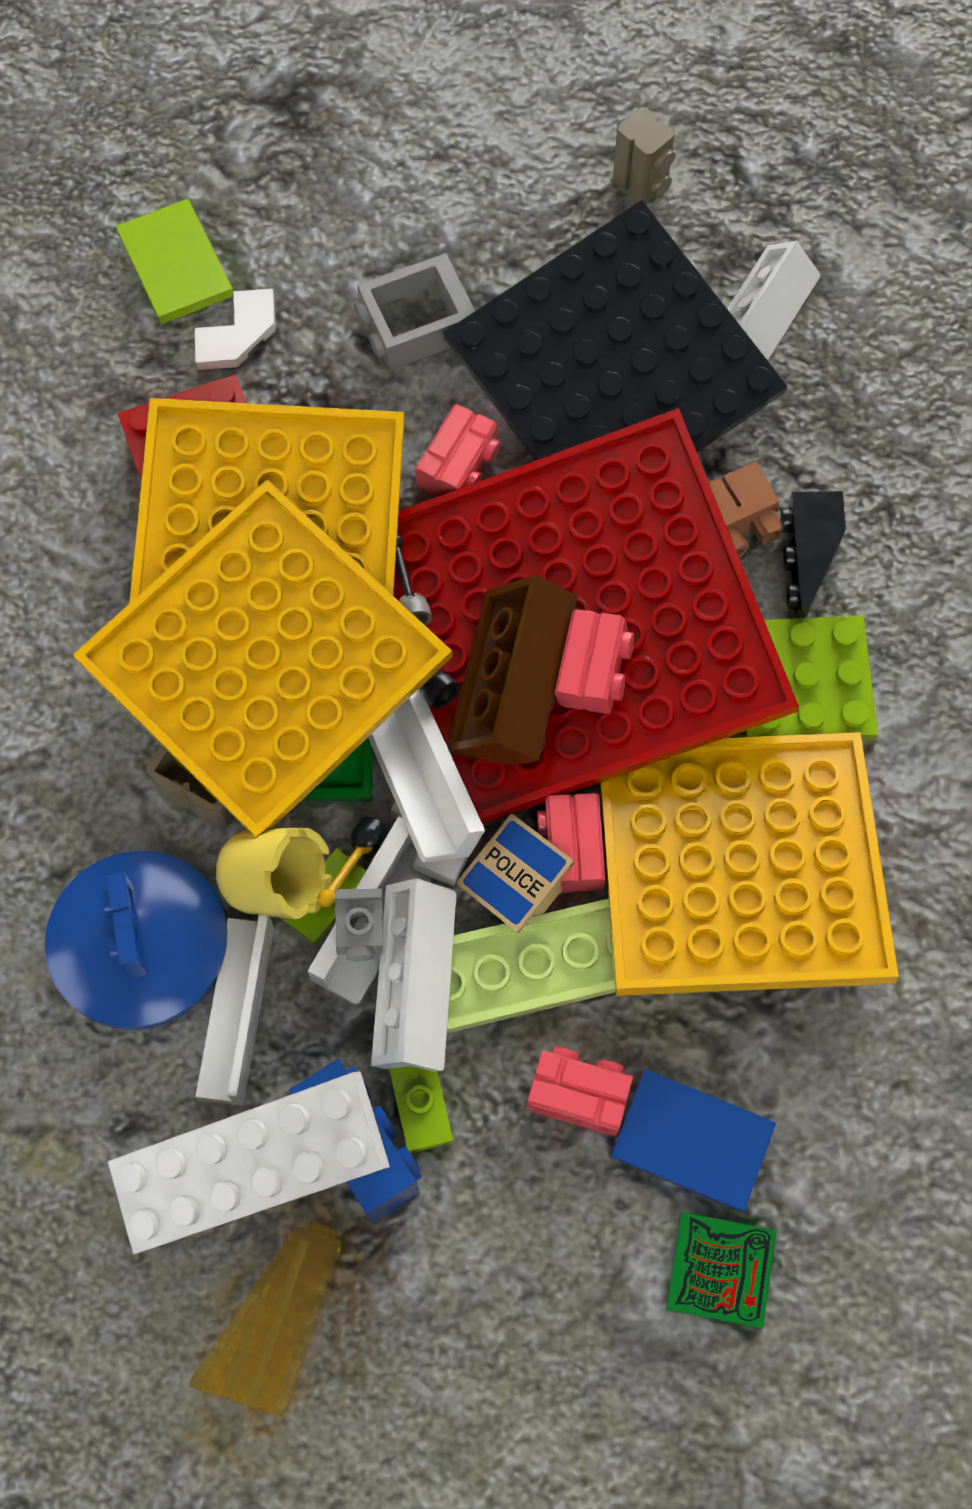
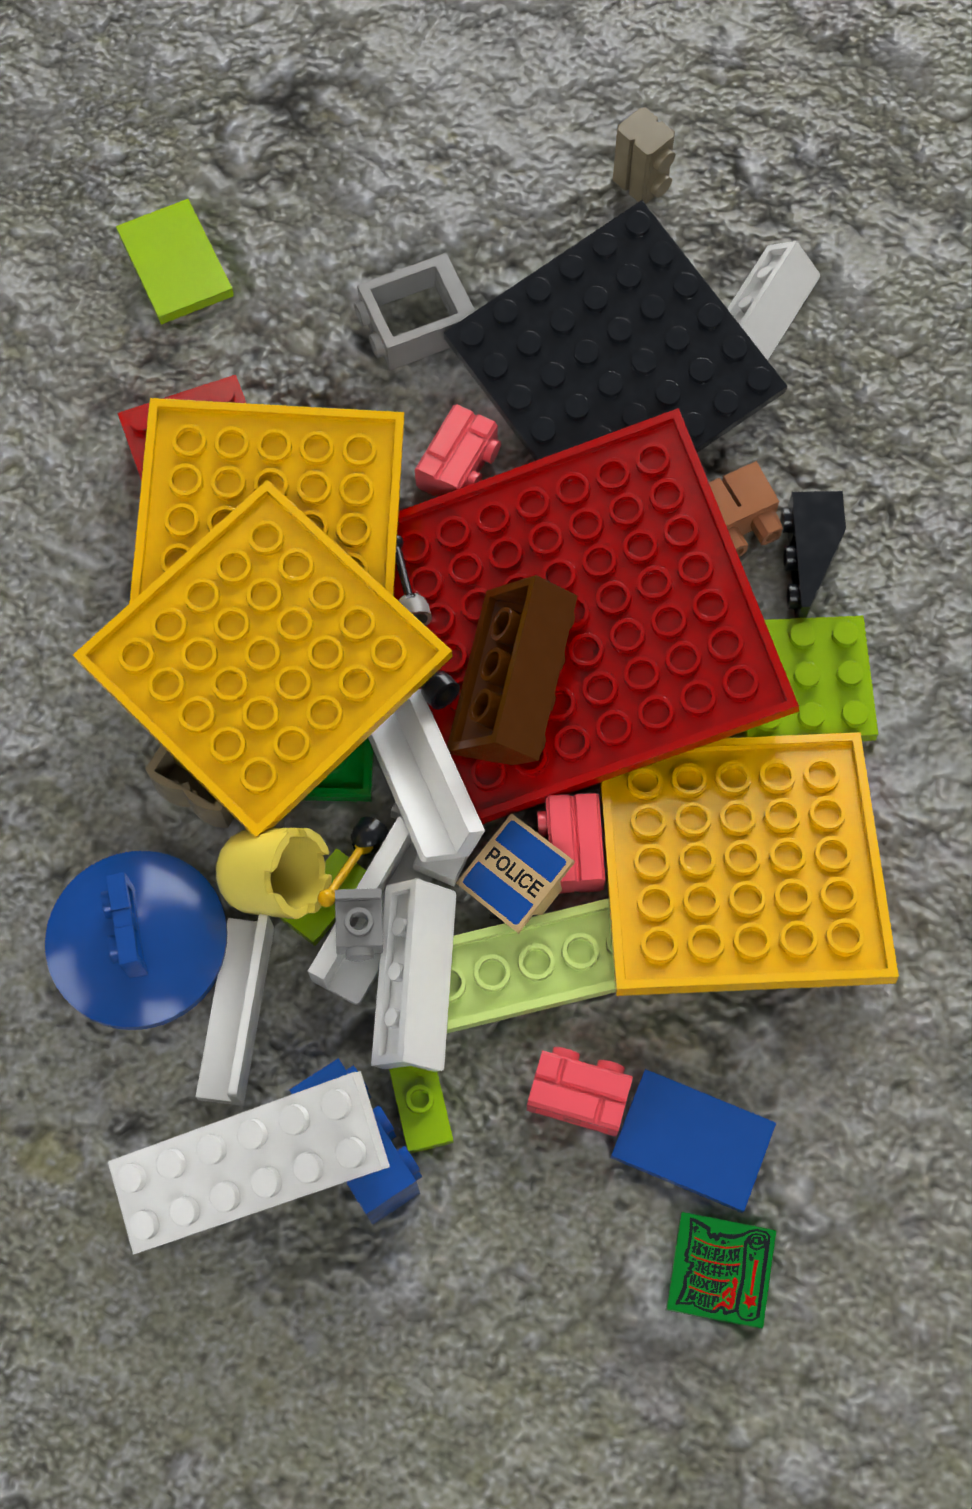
(230, 345): white tile -> none
(272, 1332): clear yellow slope -> none
(593, 661): coral brick -> none

